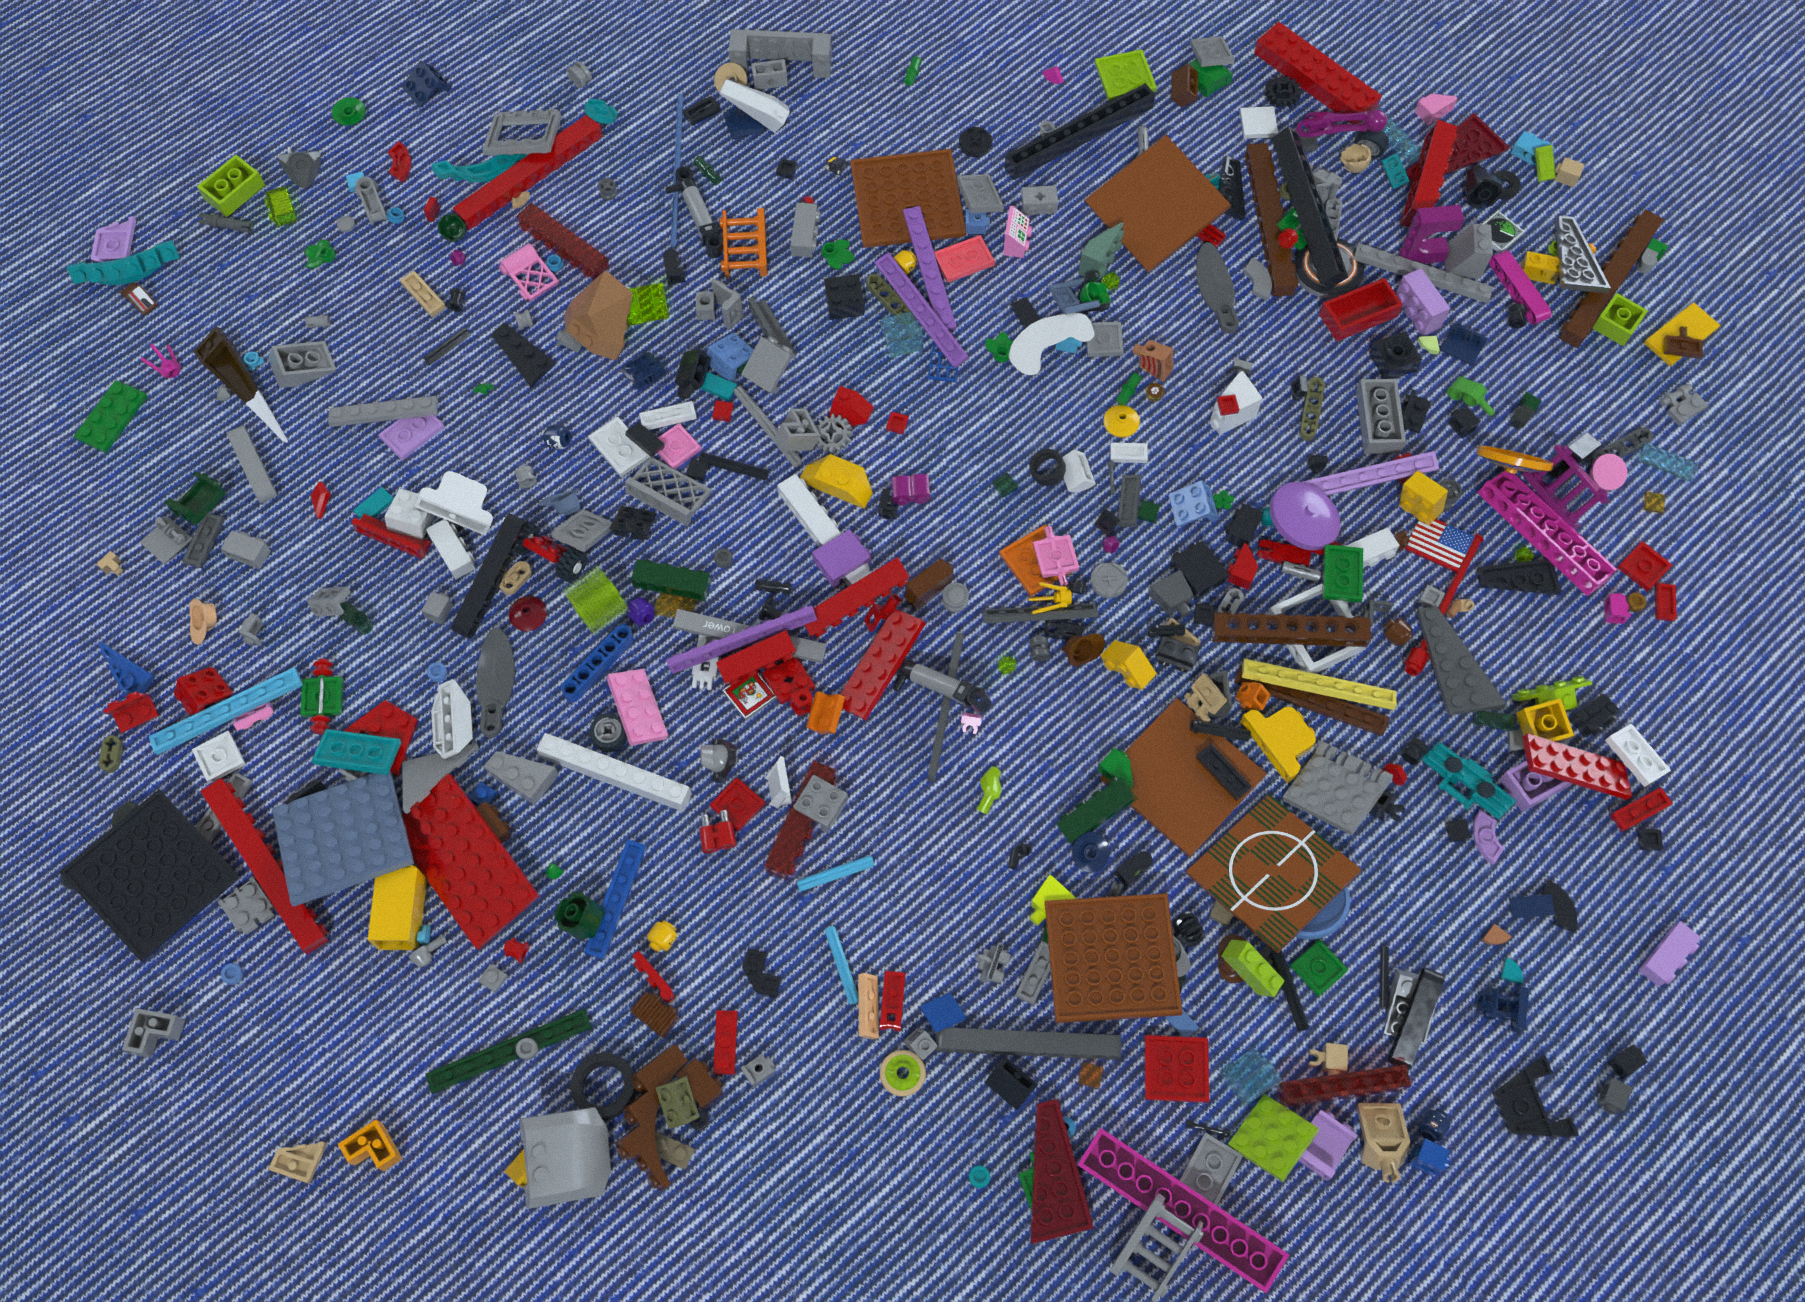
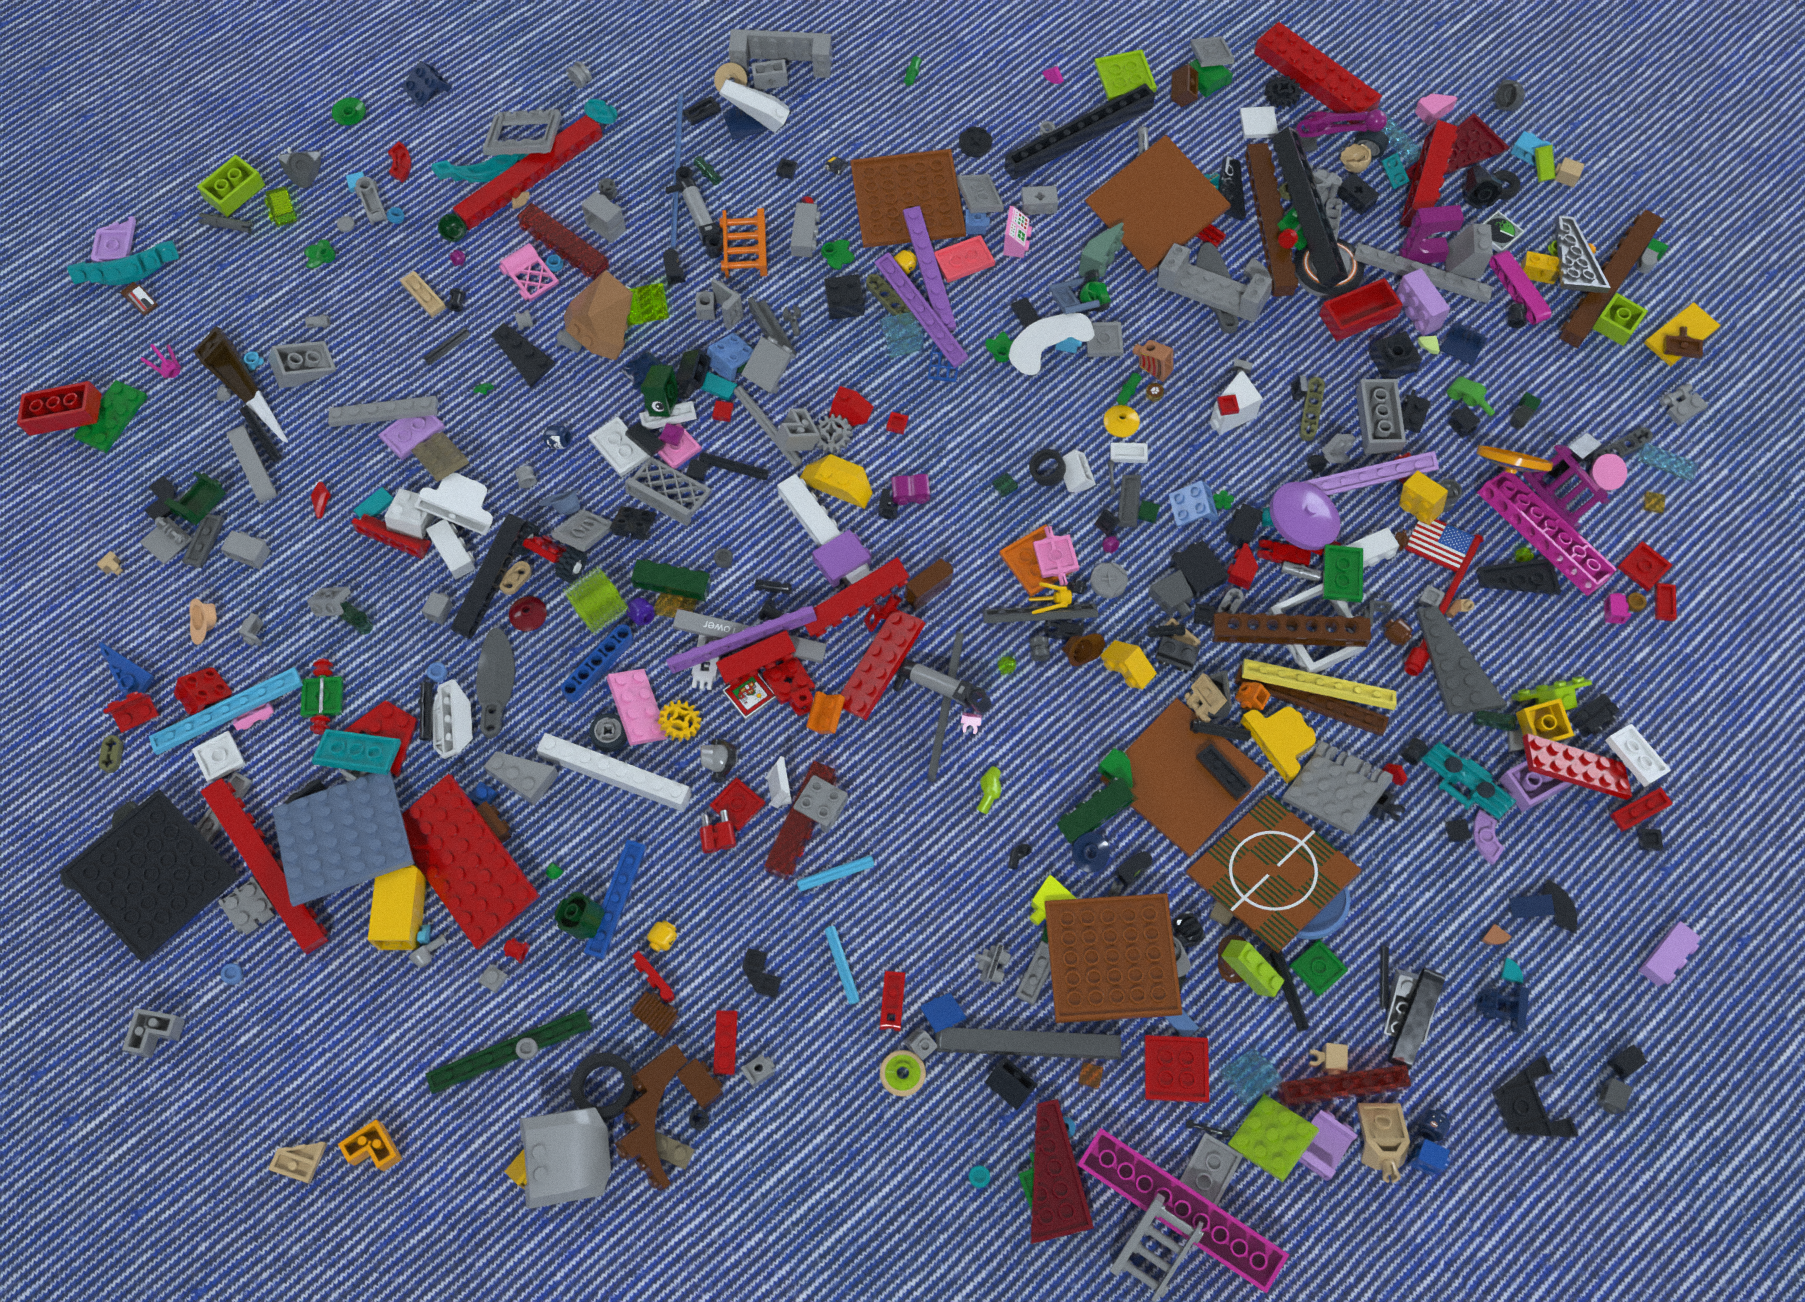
(59, 408): none -> red brick
(163, 490): none -> black tile
(260, 433): none -> black axle
(425, 703): none -> black pin
(425, 772): light grey tile -> none
(431, 209): red tile -> none
(439, 456): none -> dark tan plate
(603, 217): none -> light grey piece
(660, 390): none -> dark green brick
(672, 434): none -> magenta plate
(677, 1102): olive bracket -> none
(679, 720): none -> yellow gear
(793, 319): none -> dark grey bar
(868, 1006): light nougat plate -> none
(955, 597): light grey wheel -> none
(1111, 281): clear neon green plate -> none
(1211, 288): none -> light grey plate
(1337, 446): none -> light grey bracket
(1357, 194): none -> black brick
(1509, 95): none -> dark grey hair

